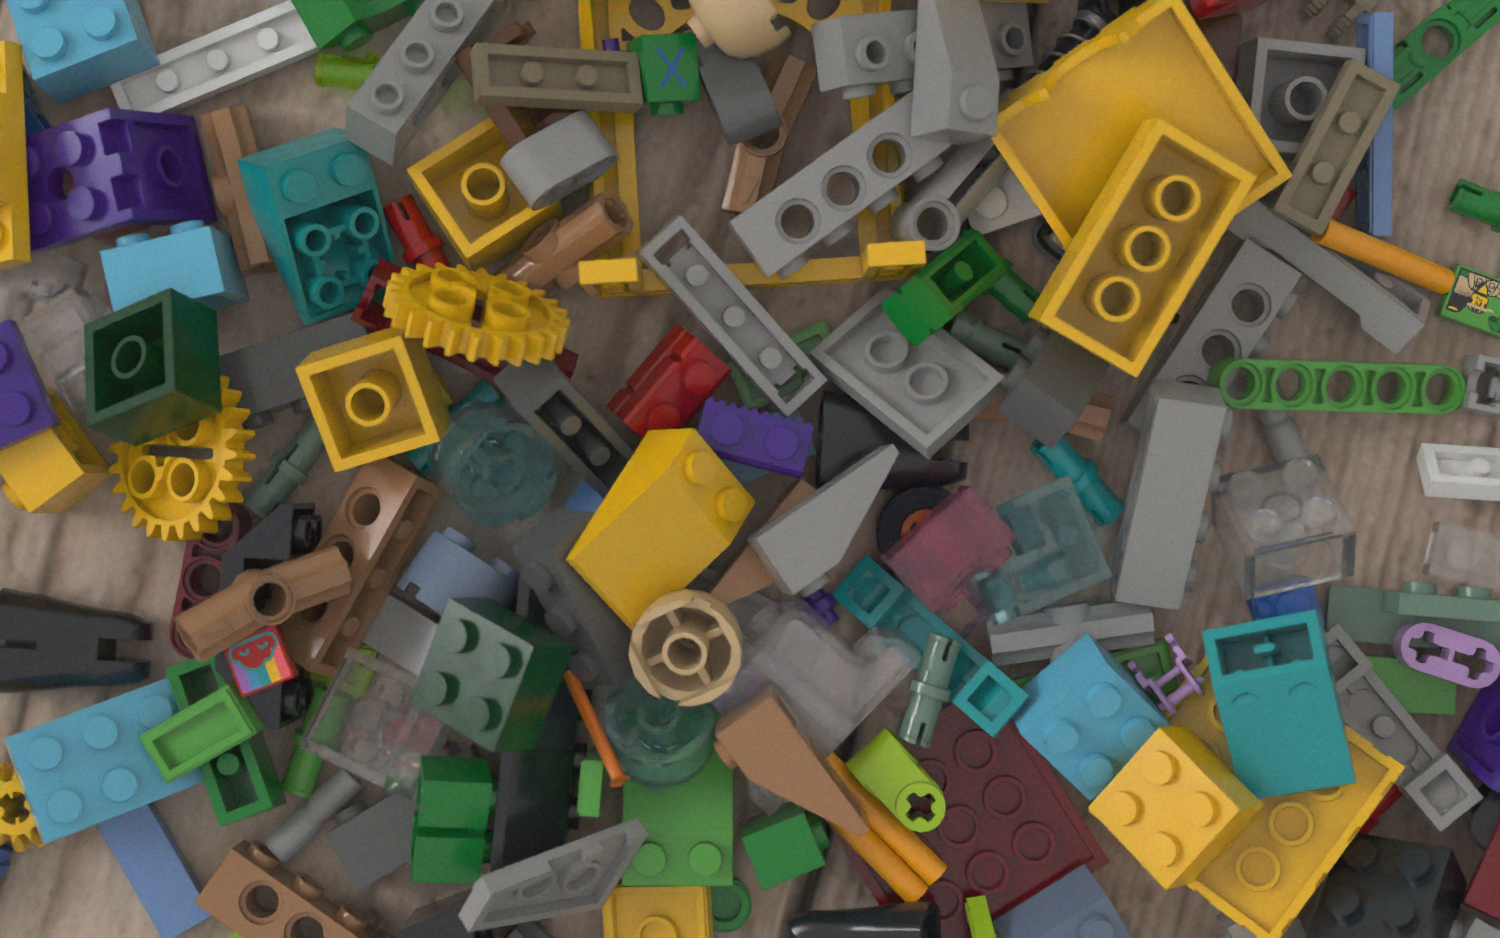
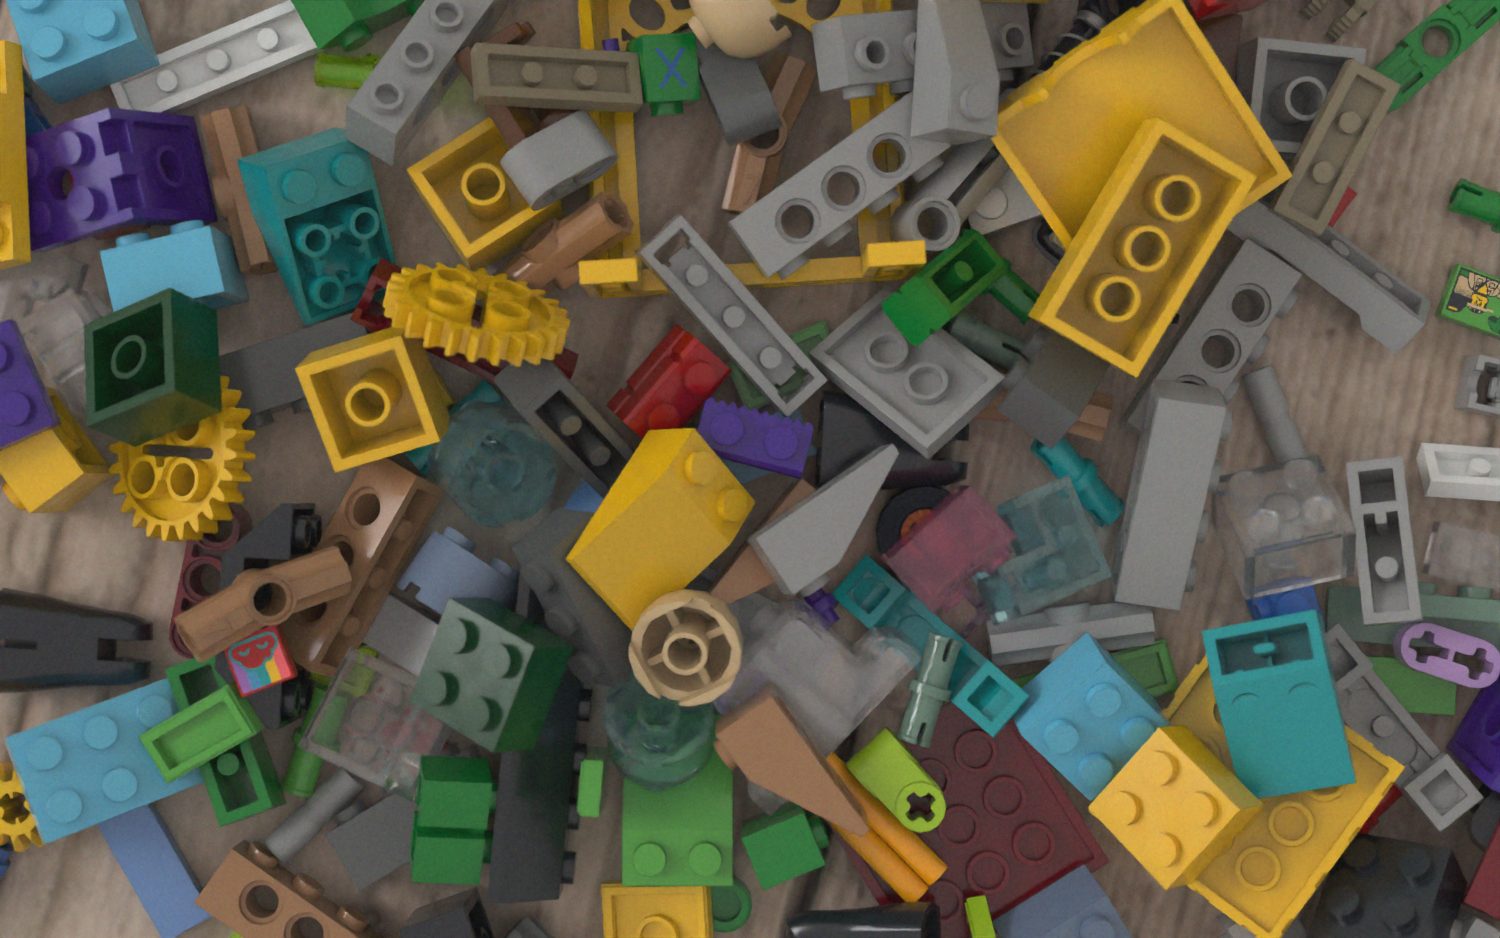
(286, 470): sand green pin -> none
(415, 234): red pin -> none
(555, 882): light grey wing -> none
(595, 730): orange piece -> none
(1182, 662): lavender piece -> none
(1361, 392): bright green beam -> none
(1375, 170): medium blue tile -> none
(1383, 541): none -> light grey slope
(1386, 257): light orange piece -> none

